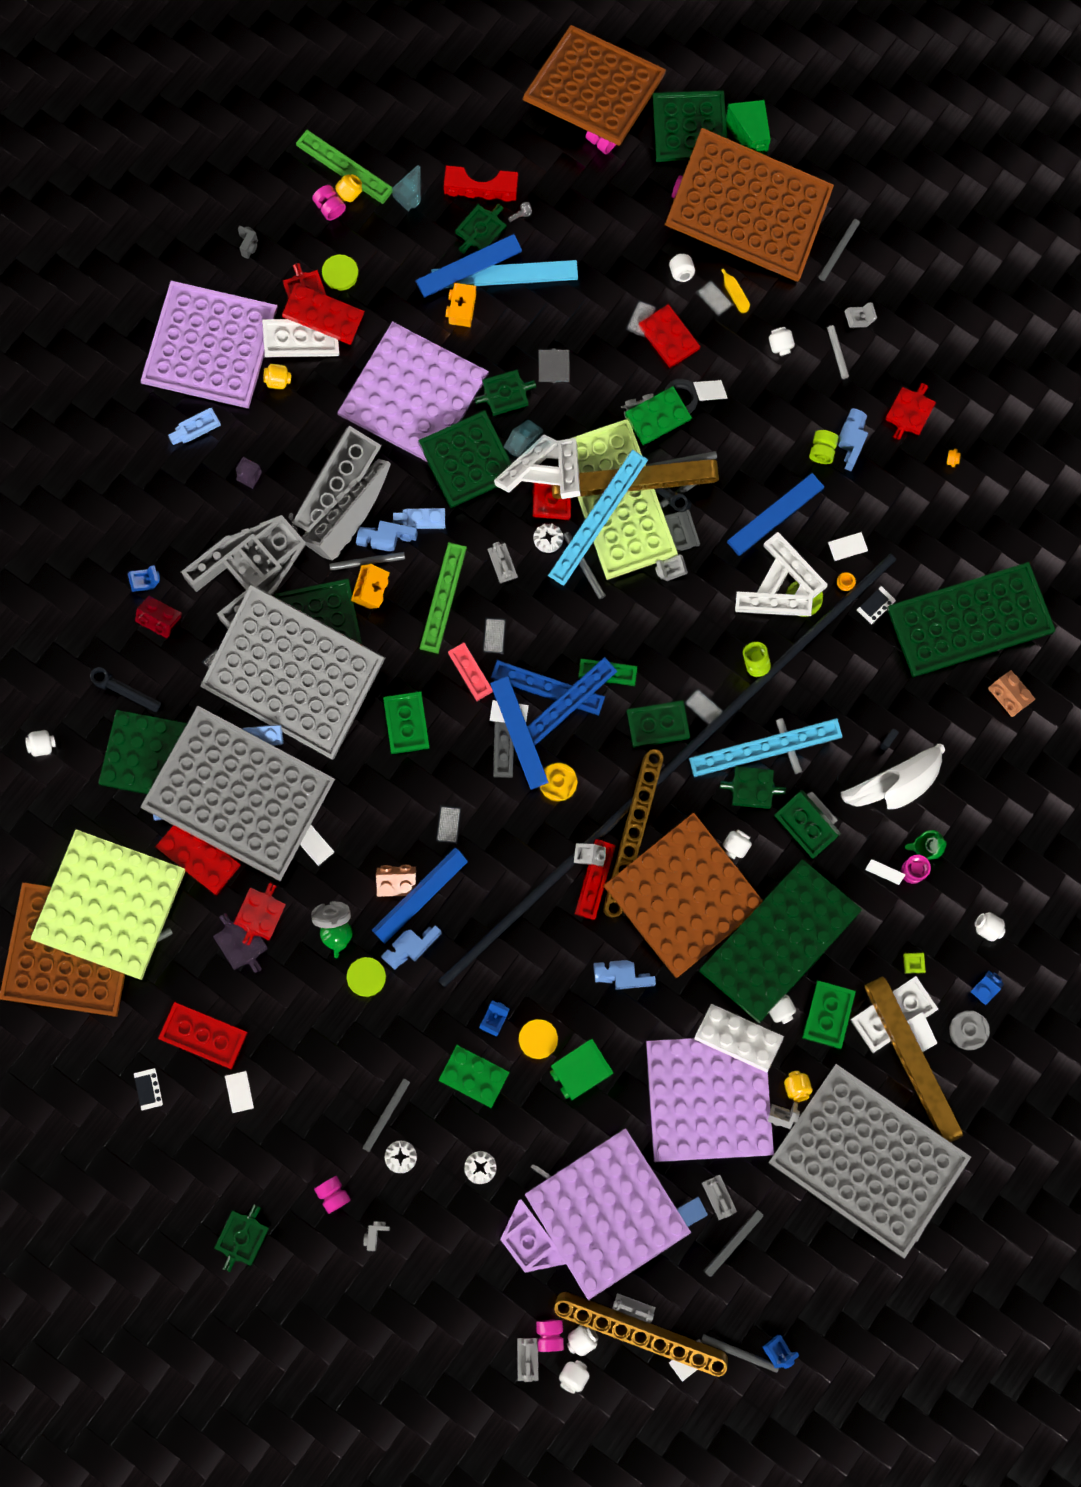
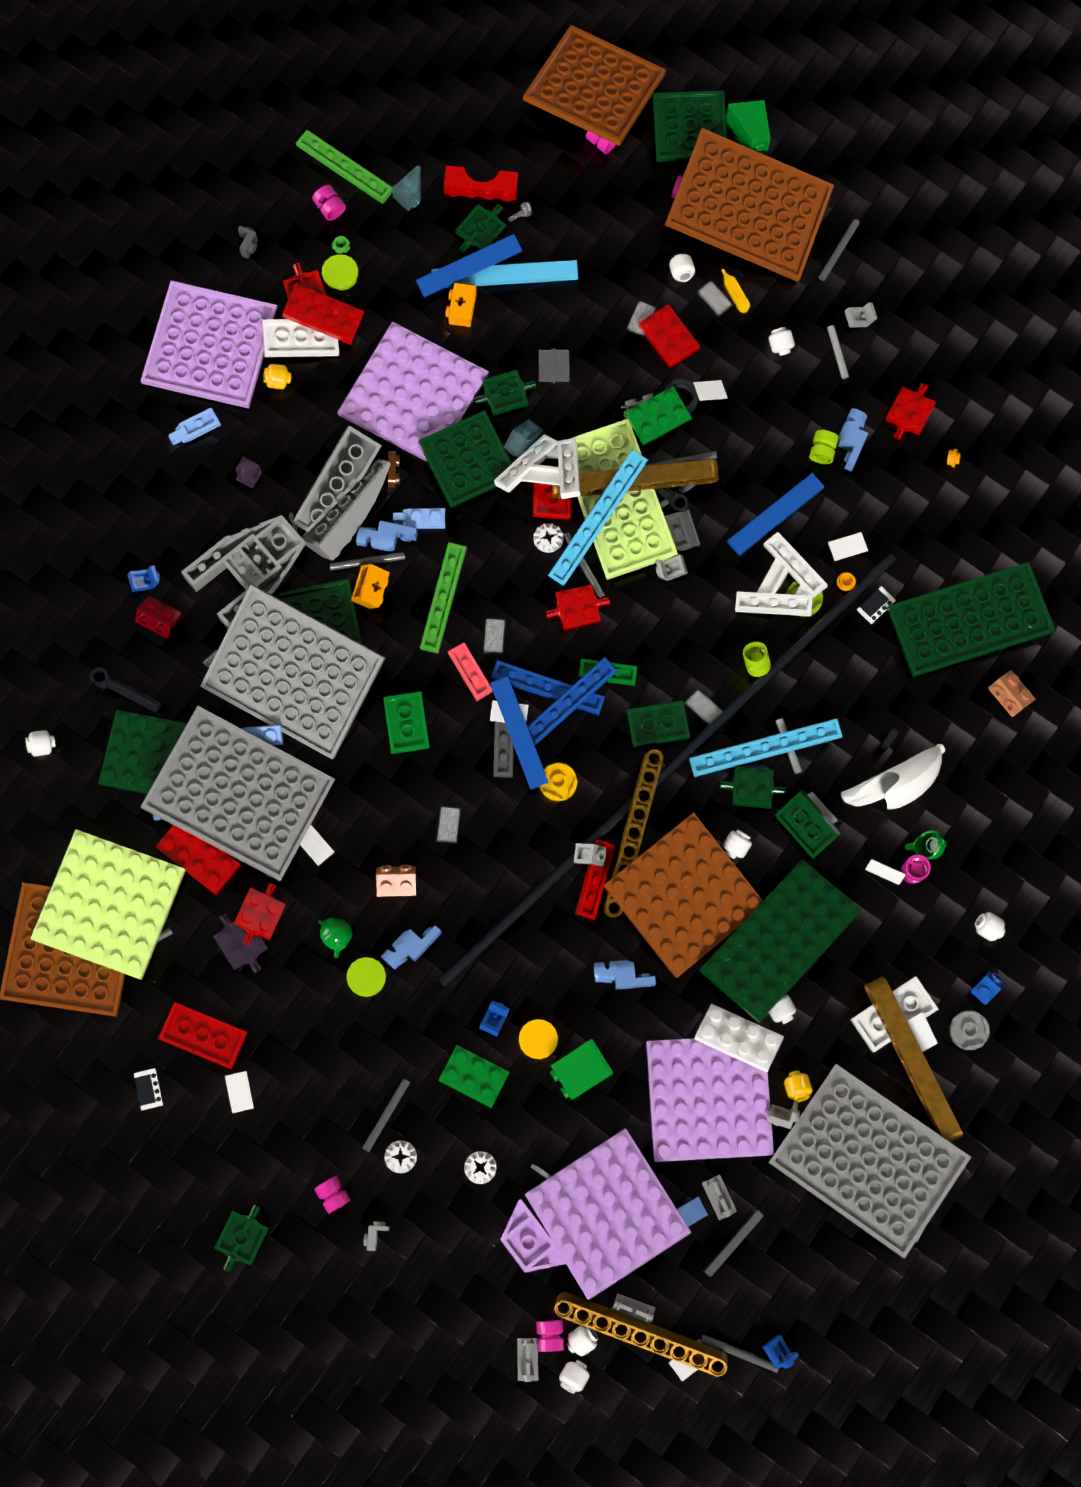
(331, 915): light grey tile -> none
(338, 241): none -> bright green plate
(349, 188): yellow head -> none
(393, 477): none -> reddish brown plate
(419, 895): blue tile -> none
(502, 562): light grey hinge -> none
(577, 607): none -> red plate
(829, 1014): green plate -> none
(914, 963): lime tile -> none

